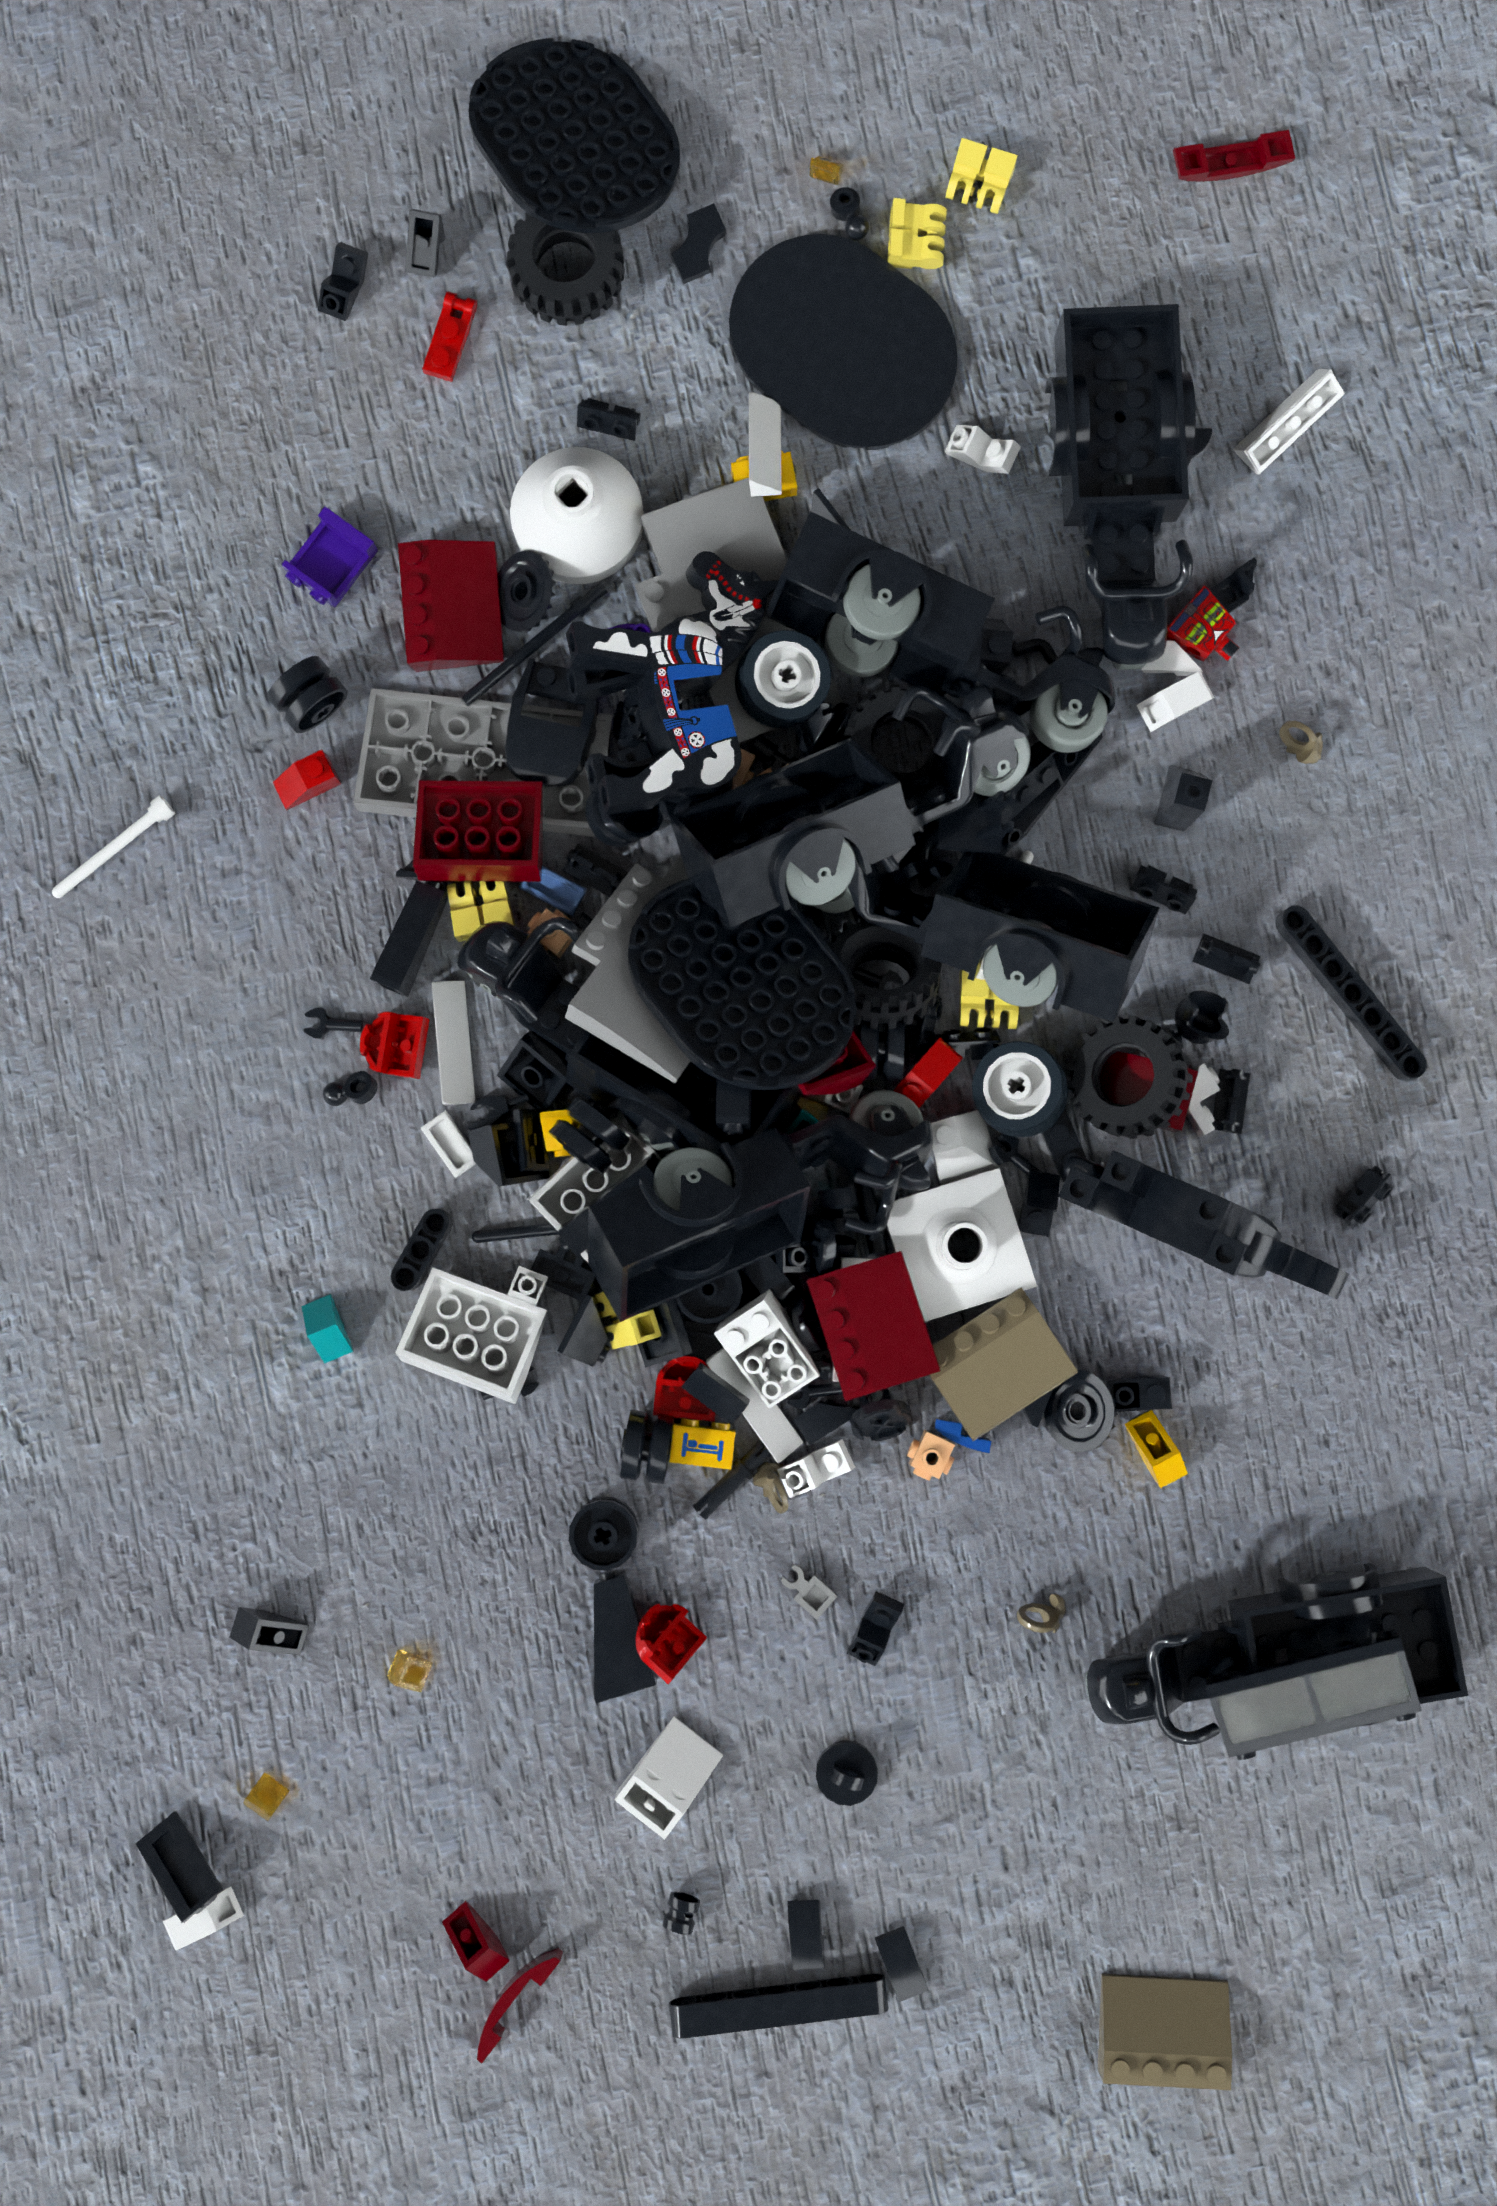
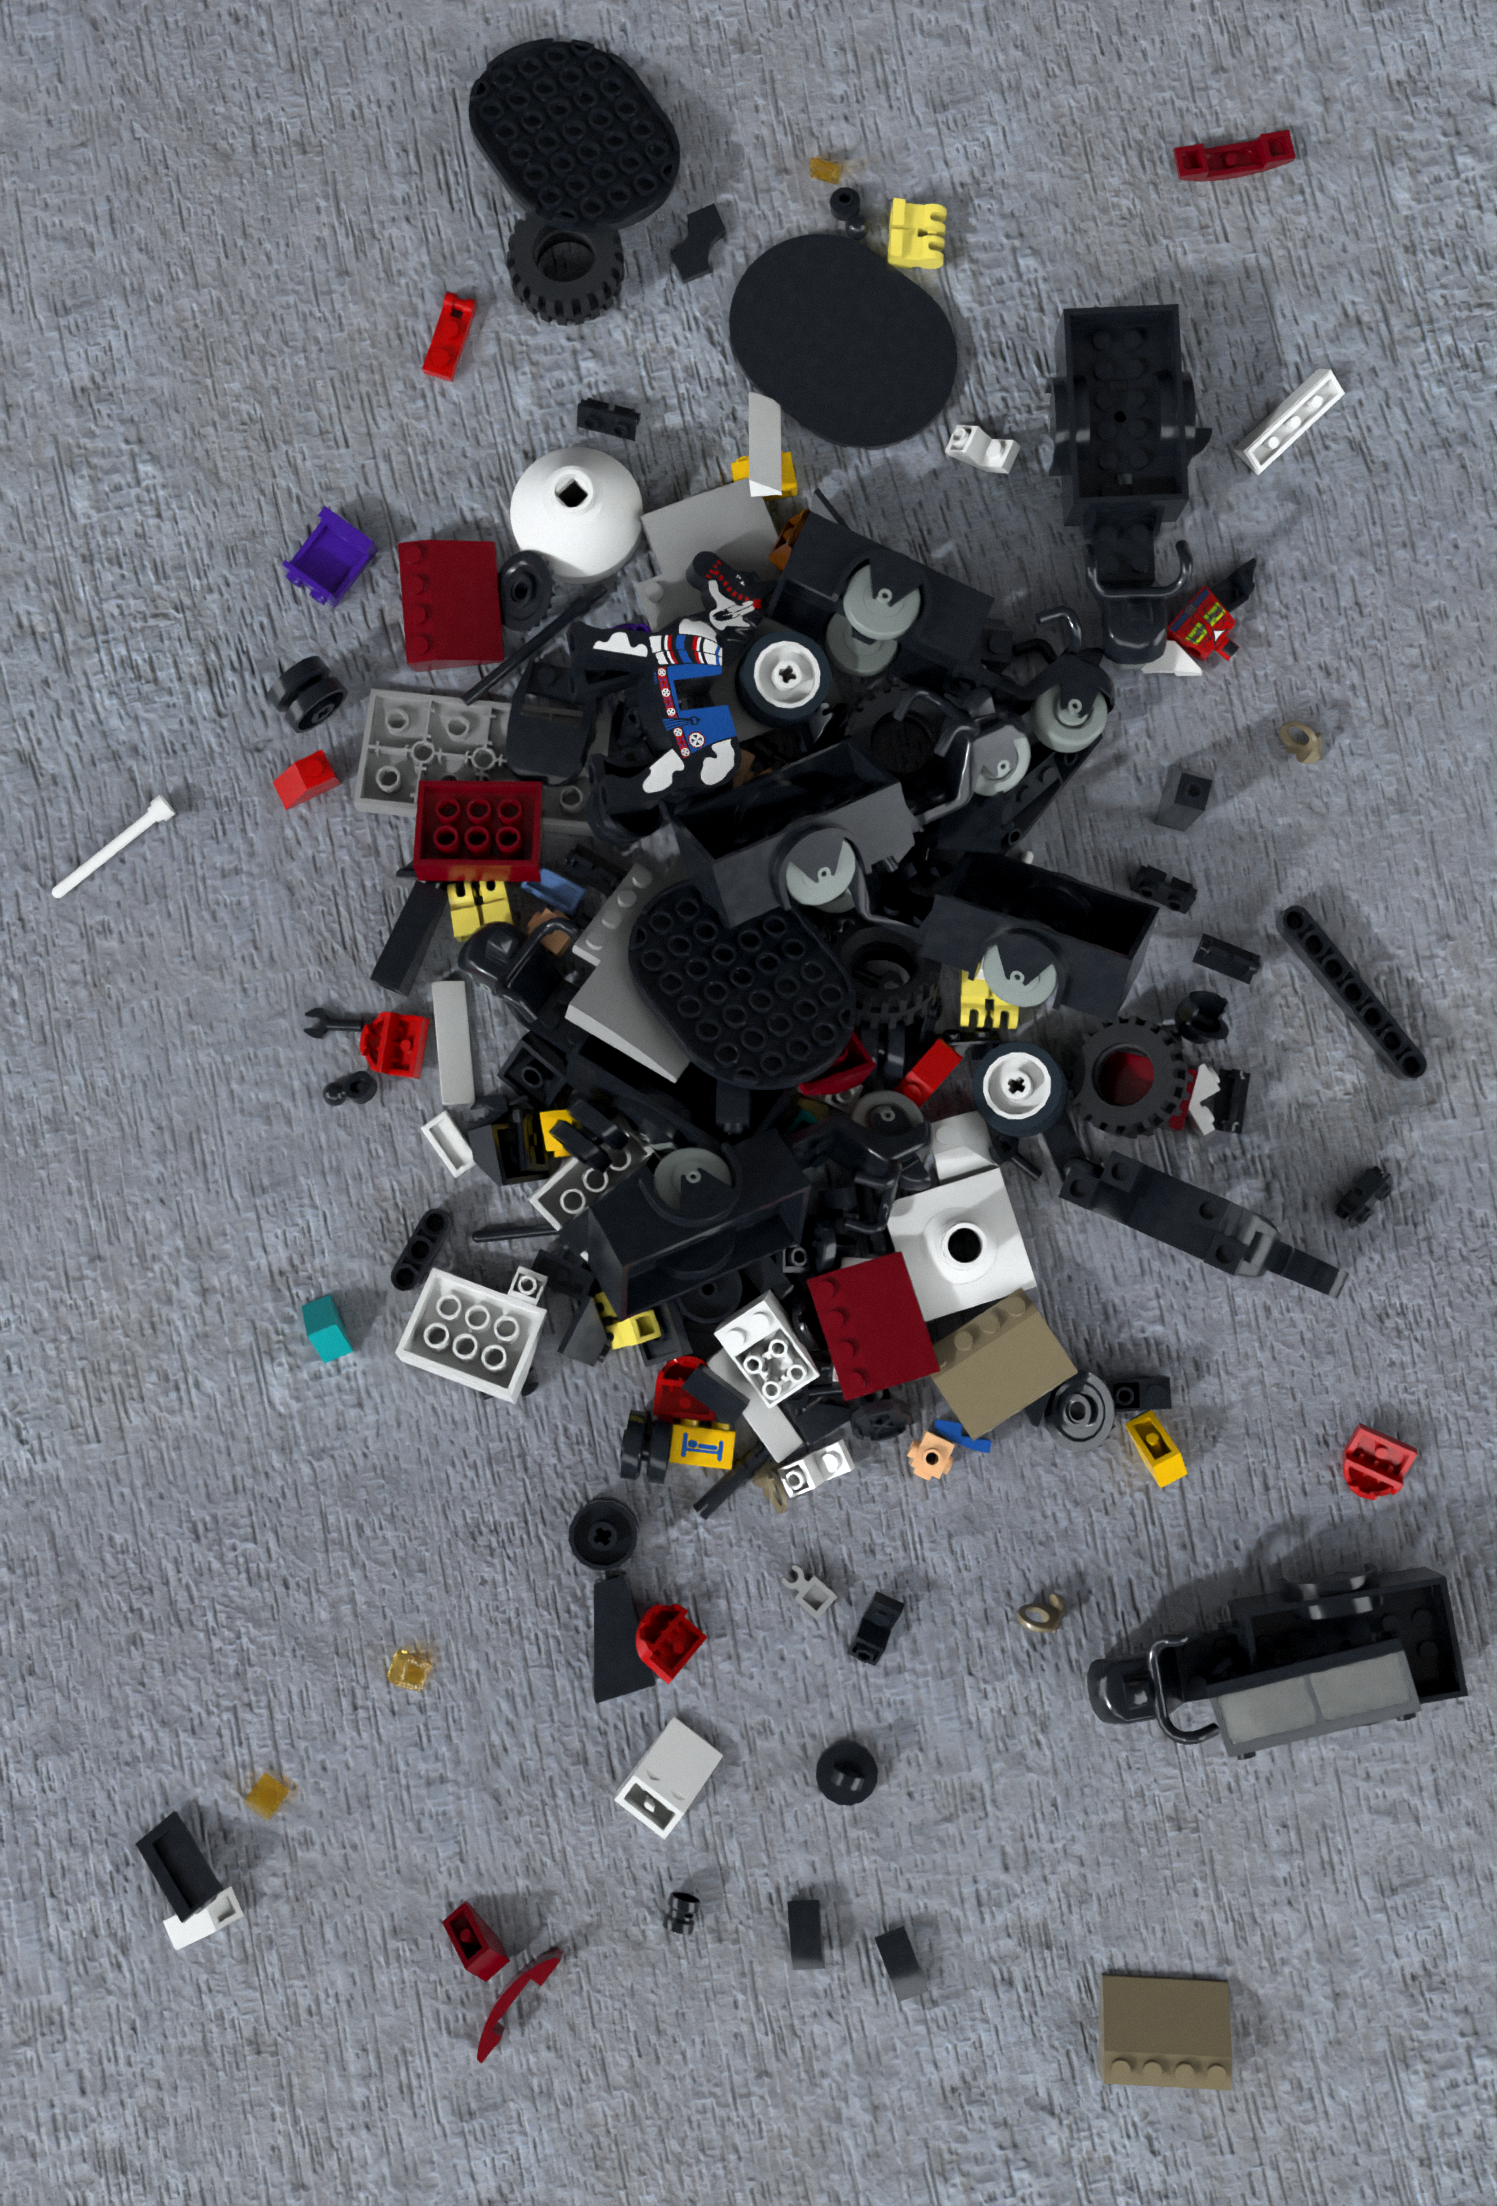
(268, 1632): black slope -> none
(343, 285): black slope -> none
(423, 242): black slope -> none
(778, 2005): black beam -> none
(786, 541): none -> reddish brown slope
(972, 166): light yellow legs -> none
(1039, 1203): black slope -> none
(1175, 701): white slope -> none
(1375, 1463): none -> red slope

